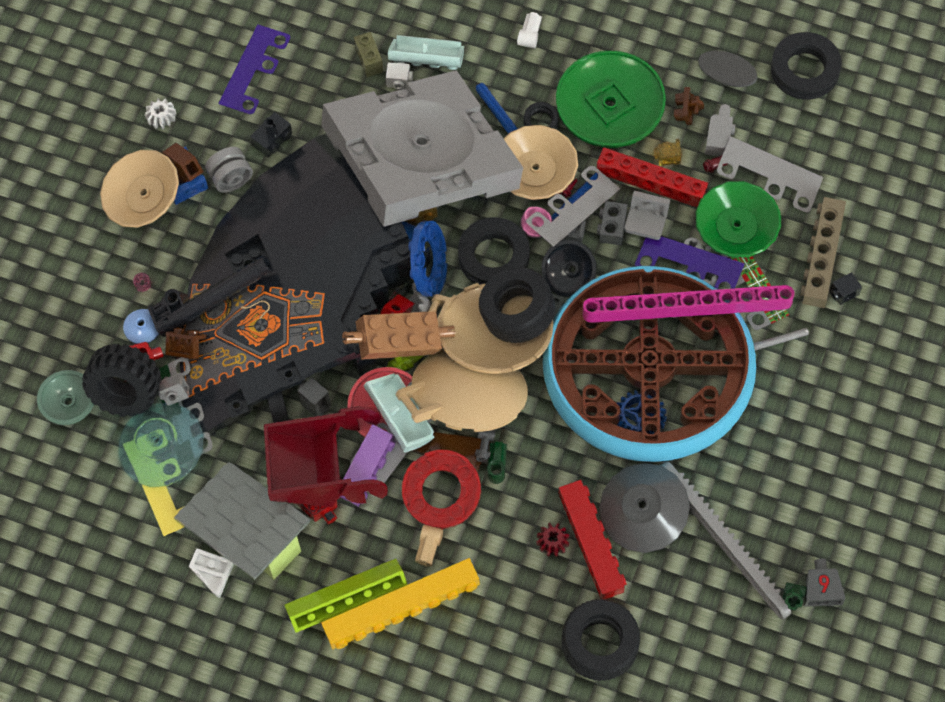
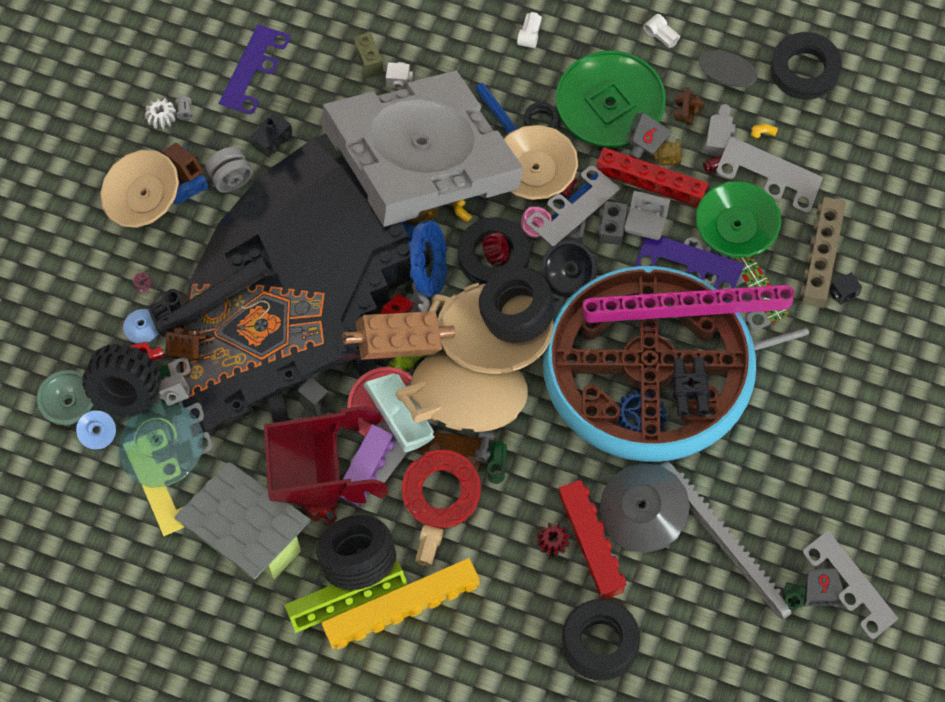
(85, 432): none -> light blue dish
(184, 108): none -> light grey bush
(211, 570): white wing -> none
(361, 569): none -> black tyre
(426, 51): light aqua container -> none
(460, 212): none -> yellow arm
(495, 248): none -> dark red gear
(645, 135): none -> dark grey torso
(658, 28): none -> white piece
(699, 384): none -> black pin
(763, 128): none -> yellow arm
(858, 583): none -> light grey piece

